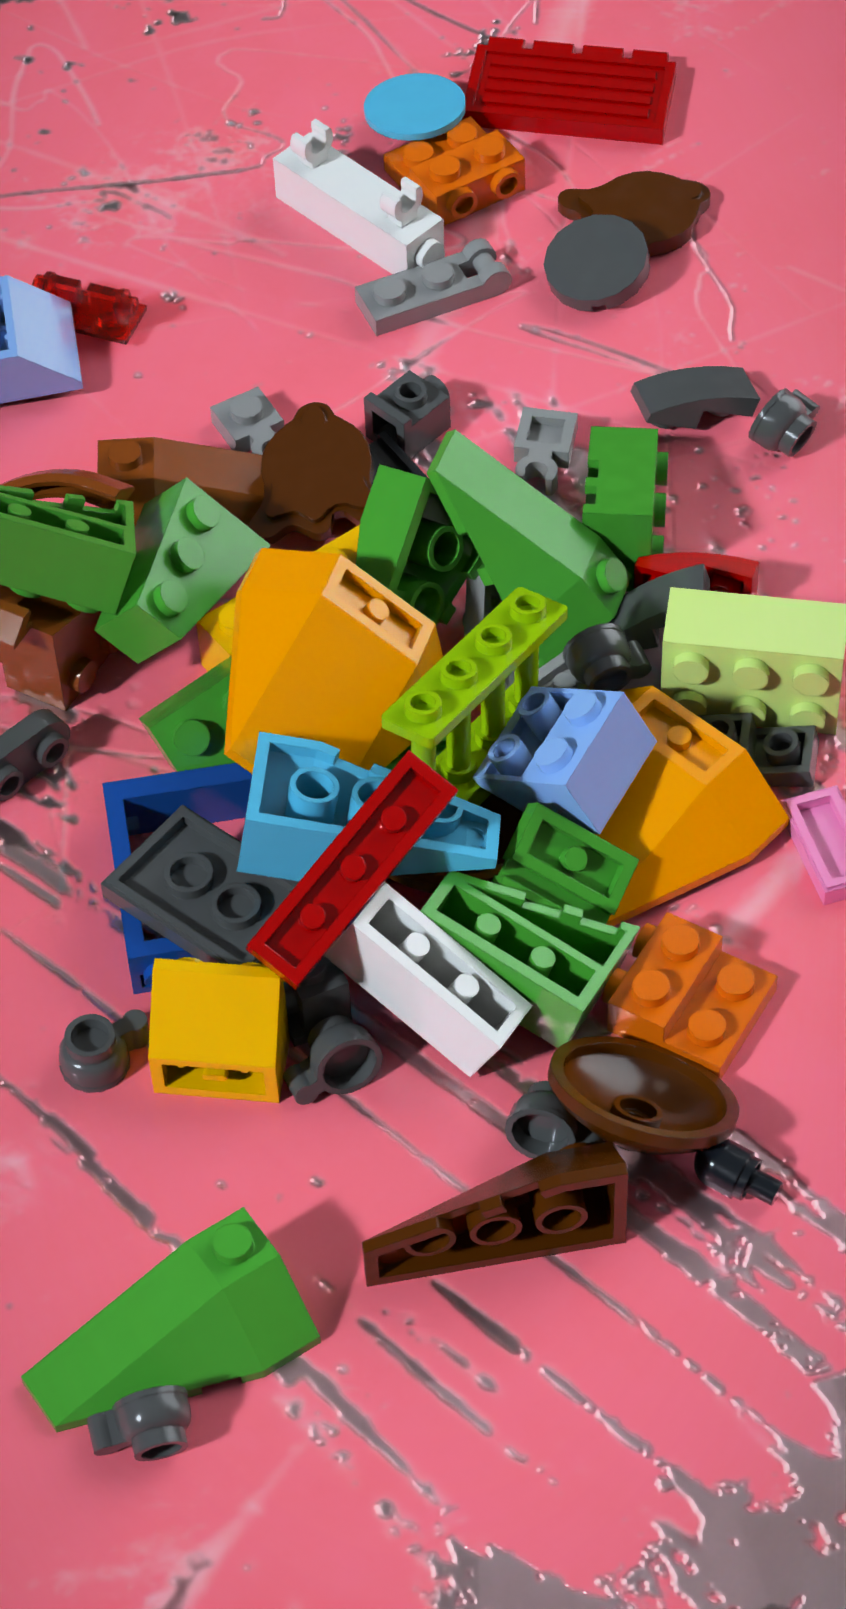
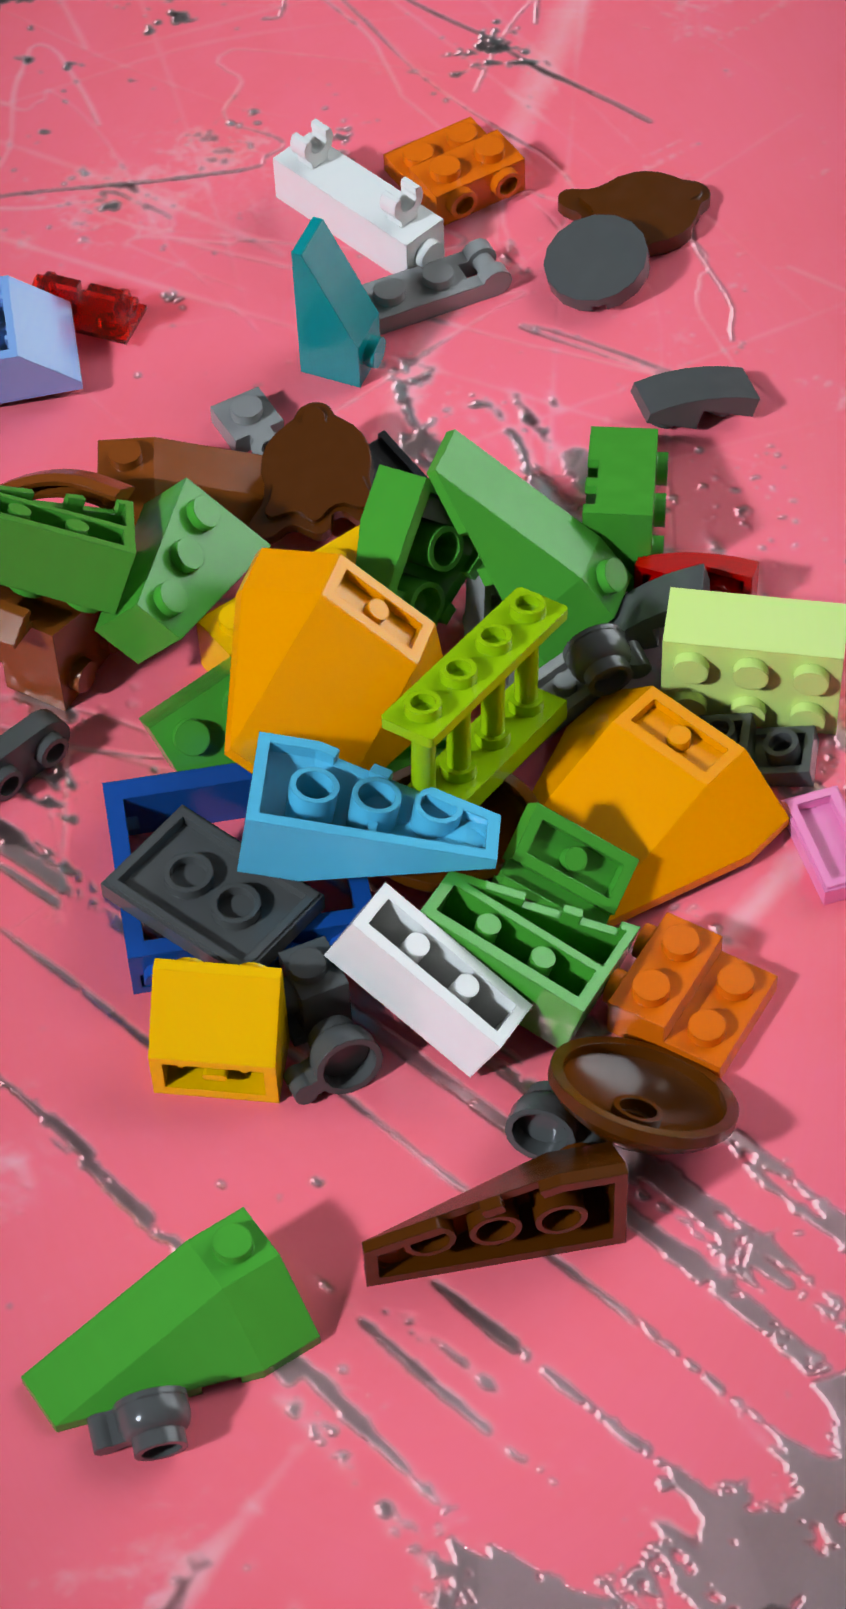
(97, 1053): dark grey piece -> none
(333, 311): none -> teal slope
(351, 870): red plate -> none
(410, 411): dark grey brick -> none
(414, 106): medium azure piece -> none
(544, 444): light grey plate -> none
(568, 753): light blue slope -> none
(571, 92): red hinge -> none
(735, 1172): black cylinder -> none
(785, 422): dark grey piece -> none

